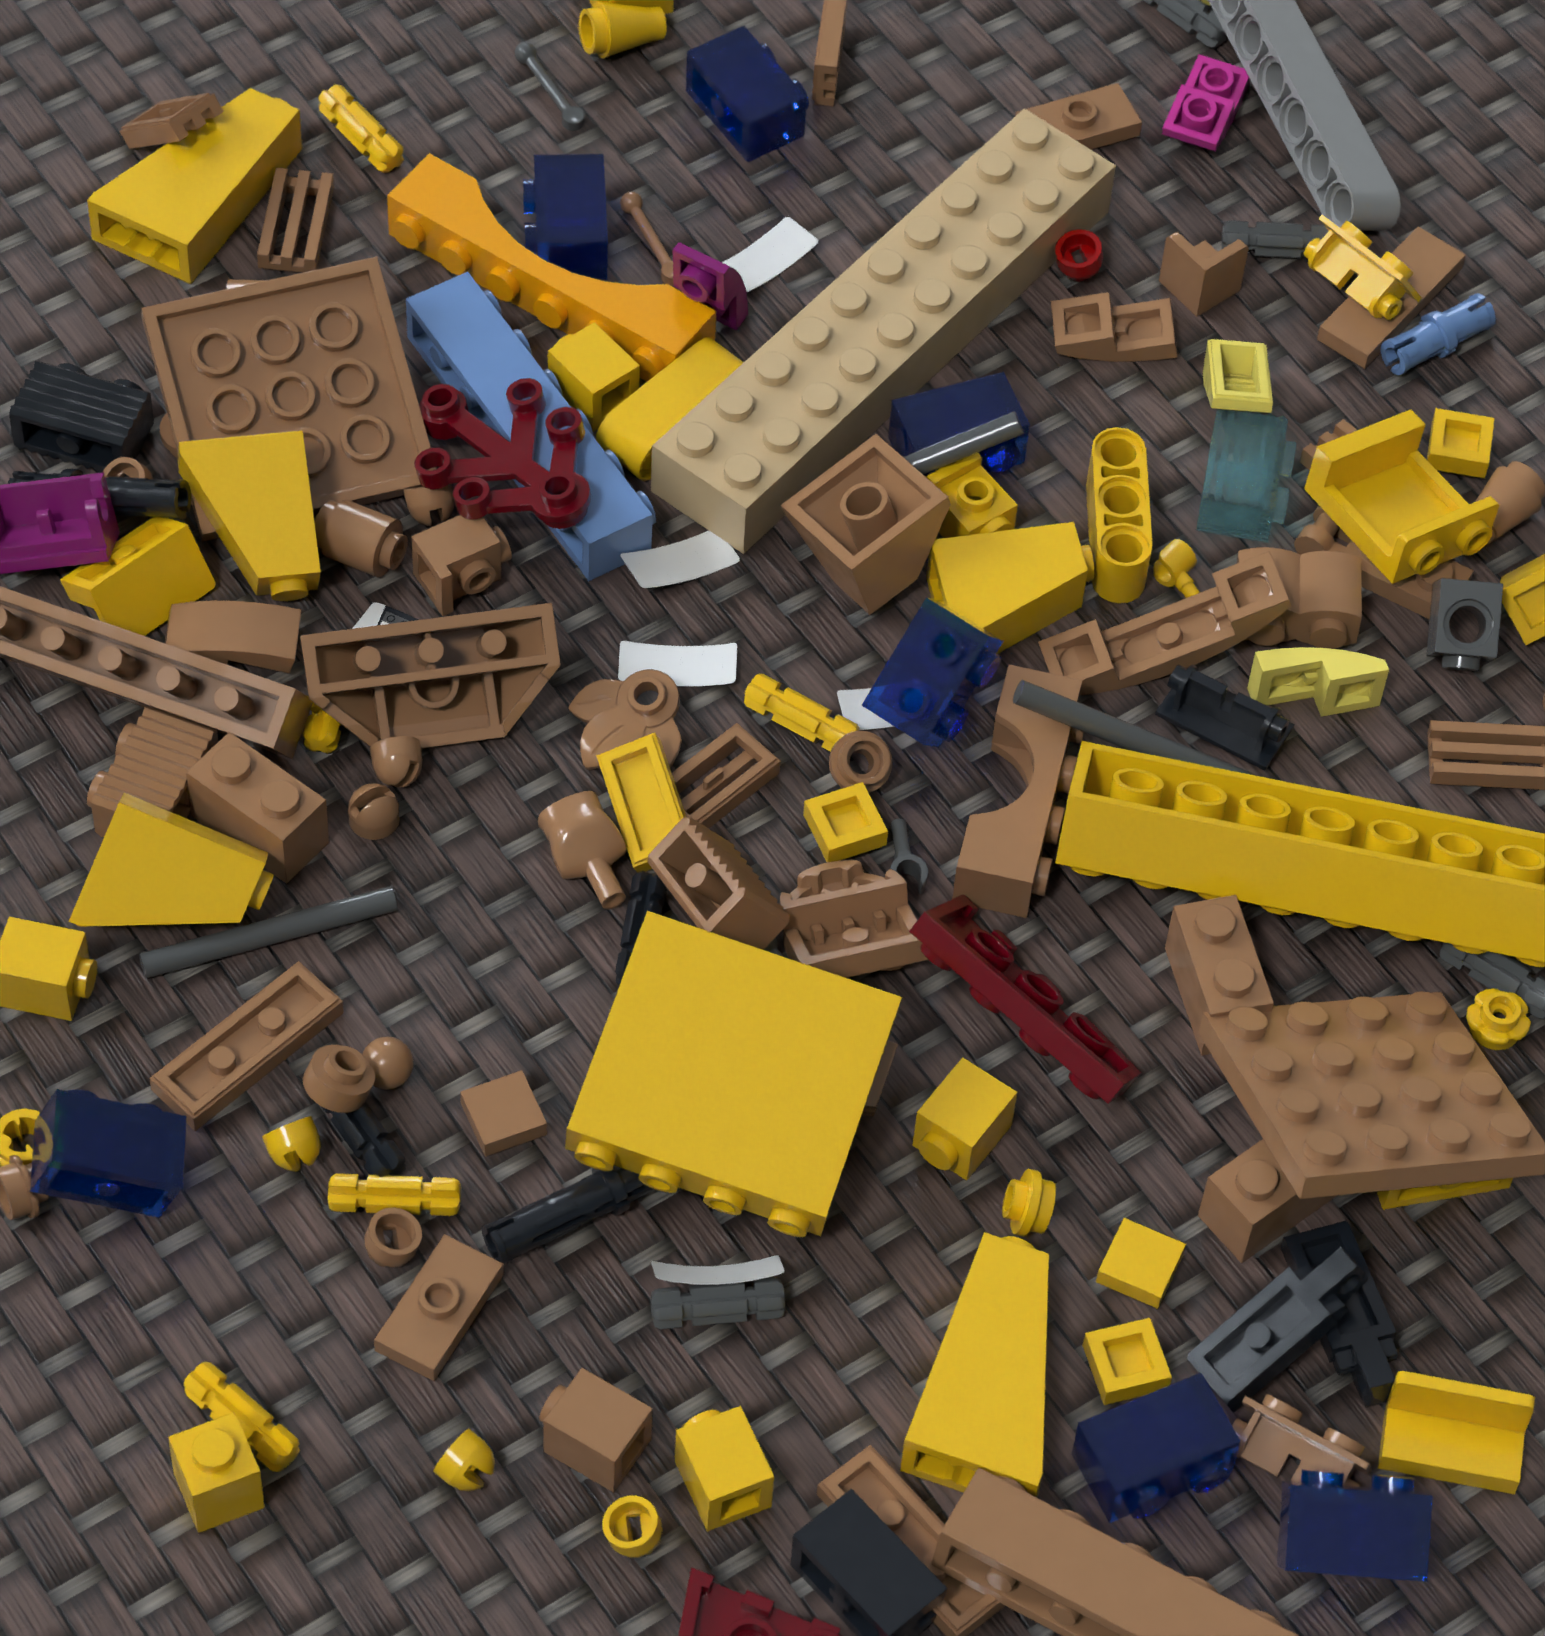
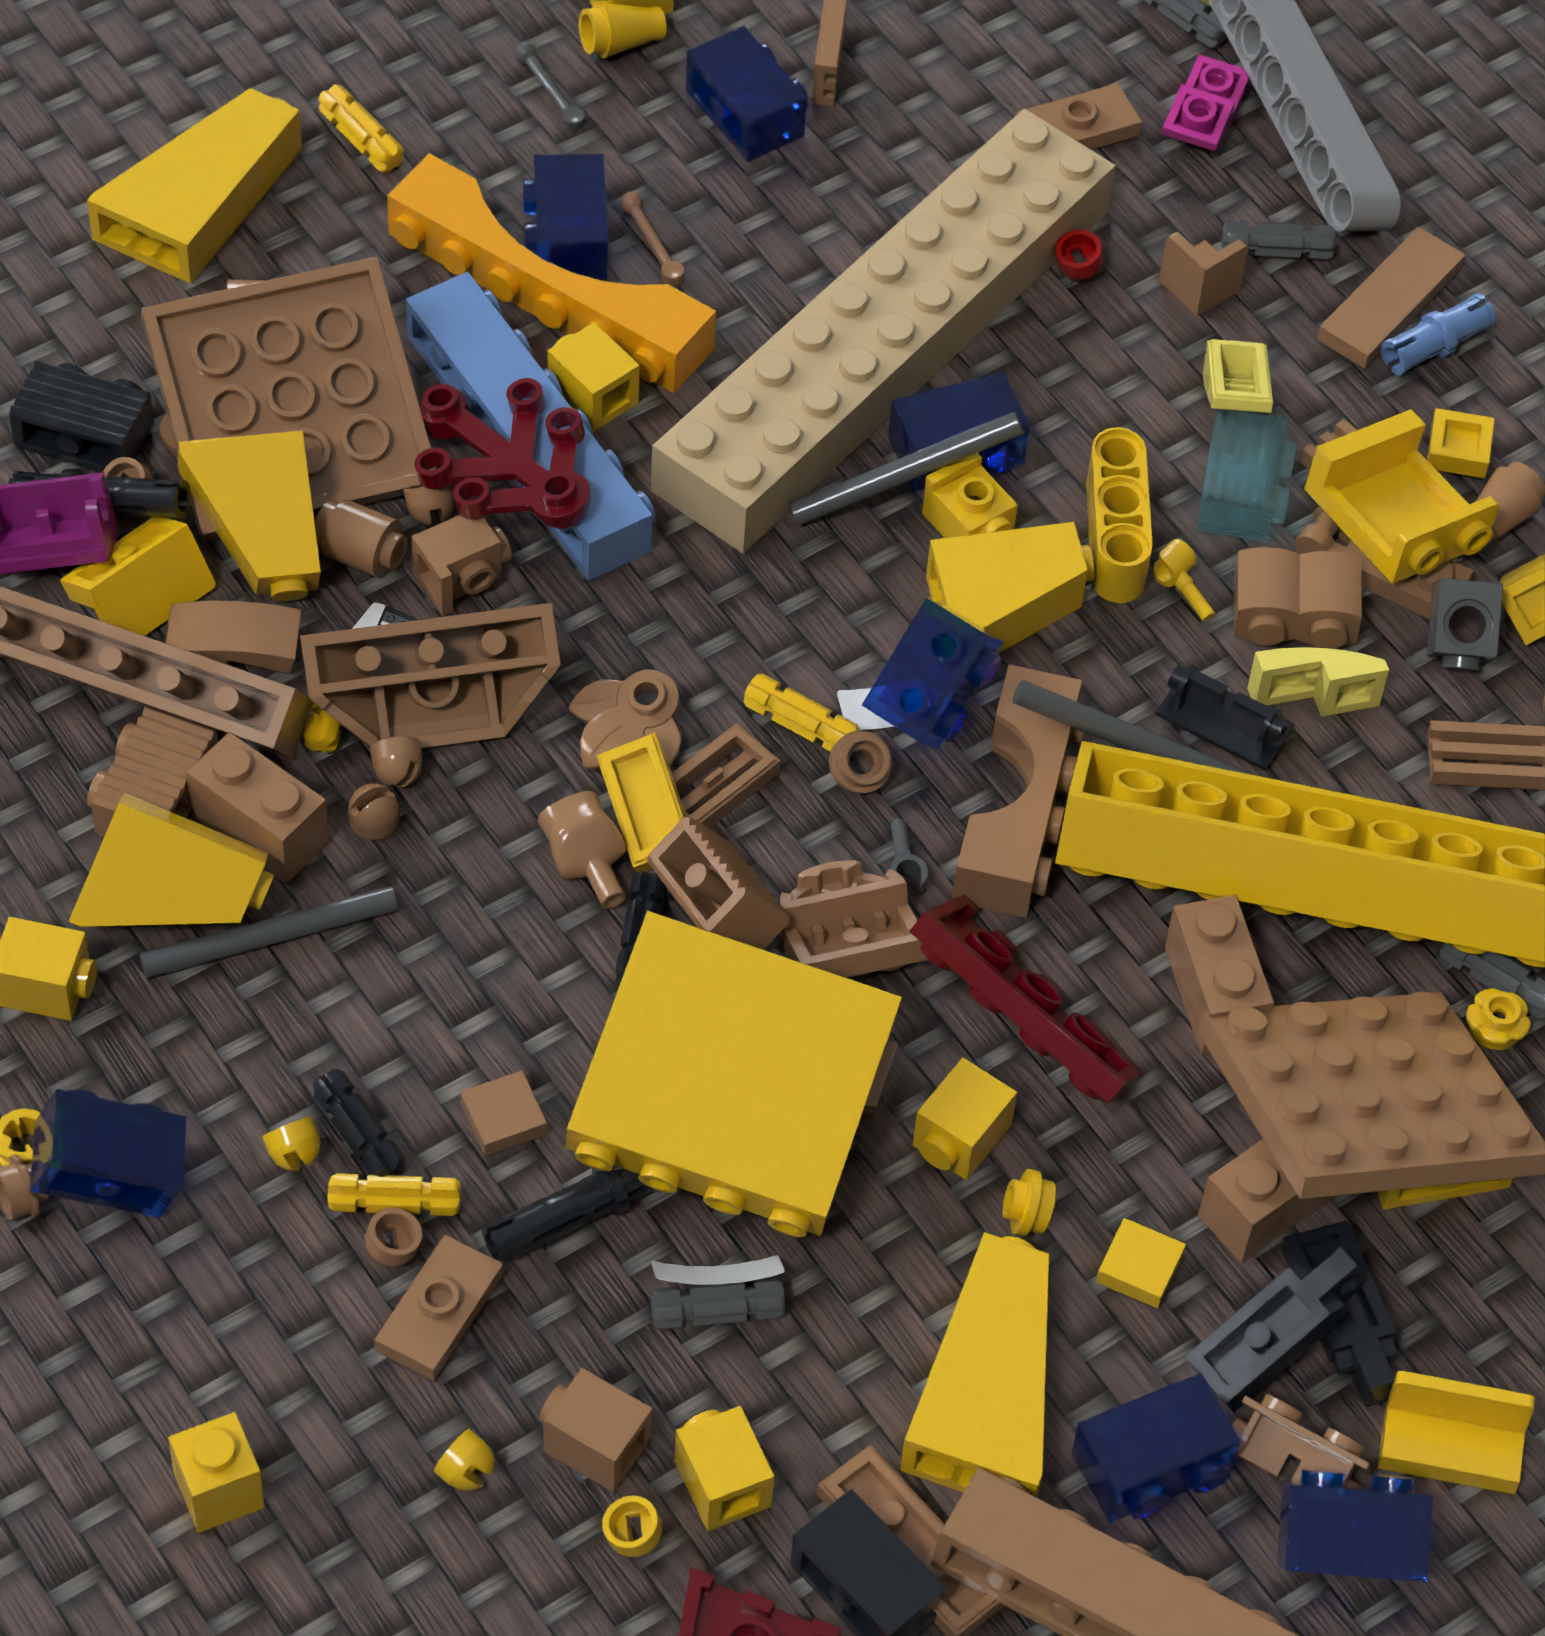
(170, 120): medium nougat tile -> none
(246, 1045): medium nougat tile -> none
(274, 1443): yellow axle -> none
(300, 187): medium nougat tile -> none
(343, 1077): medium nougat plate -> none
(662, 403): yellow beam -> none
(680, 560): white sticker -> none
(684, 664): white sticker -> none
(711, 284): magenta slope -> none
(772, 253): white sticker -> none
(845, 823): yellow plate -> none
(870, 522): medium nougat slope -> none
(1125, 333): medium nougat slope -> none
(1126, 1361): yellow plate -> none
(1181, 633): medium nougat slope -> none
(1379, 280): yellow hinge -> none

